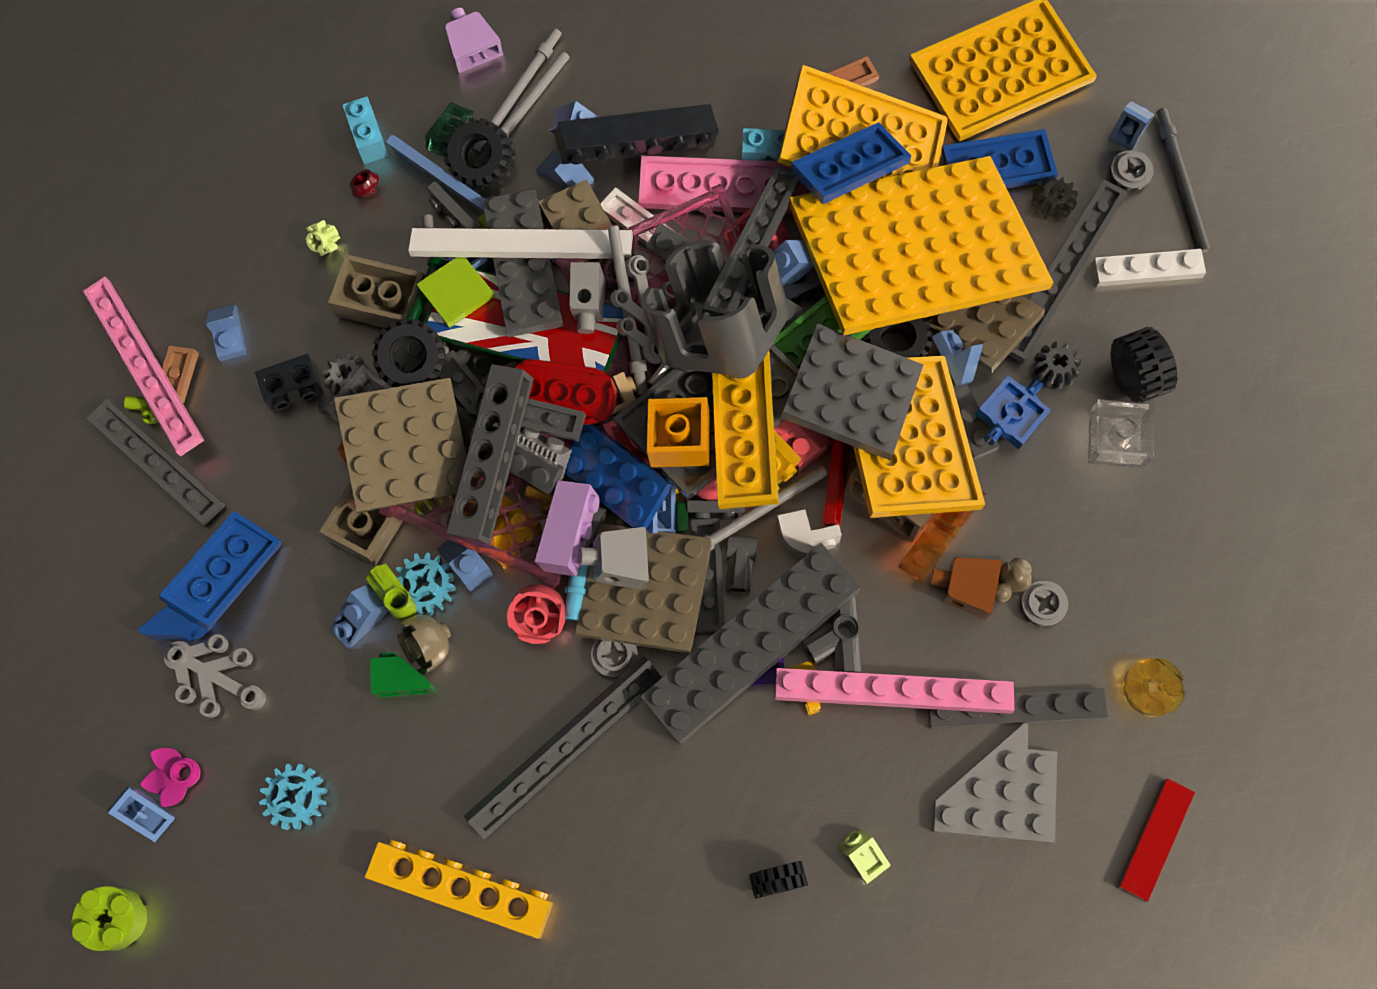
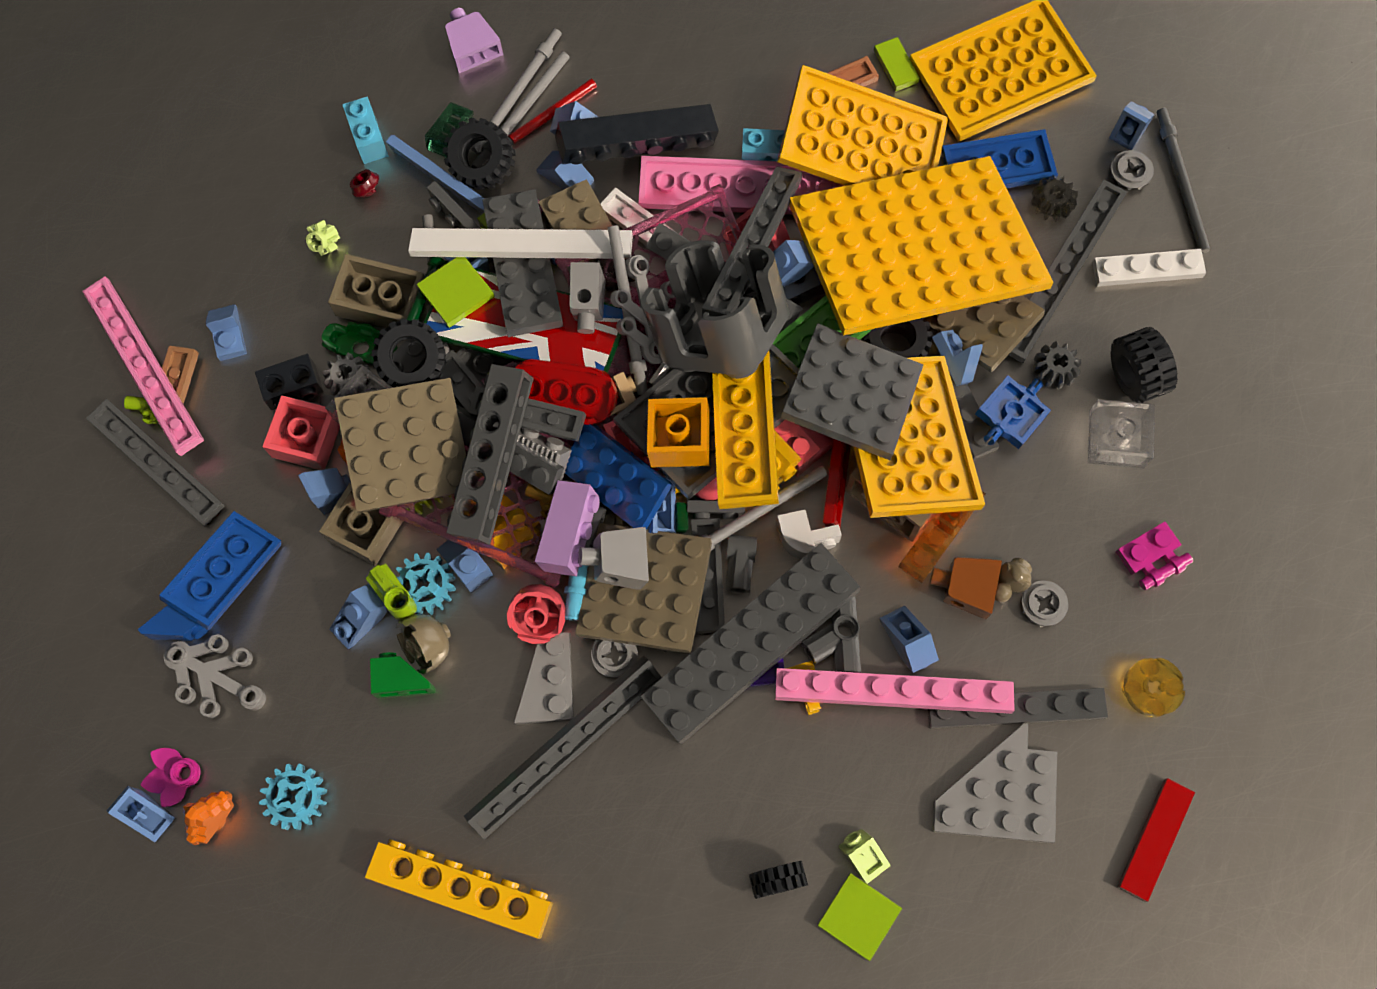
(91, 921): lime brick -> none
(206, 816): none -> orange rock
(301, 433): none -> coral brick
(324, 487): none -> medium blue slope
(342, 339): none -> green piece
(548, 684): none -> light grey wing
(549, 113): none -> red bar
(850, 163): blue plate -> none
(859, 917): none -> lime tile
(896, 64): none -> lime tile
(910, 639): none -> medium blue slope
(1150, 547): none -> dark pink plate

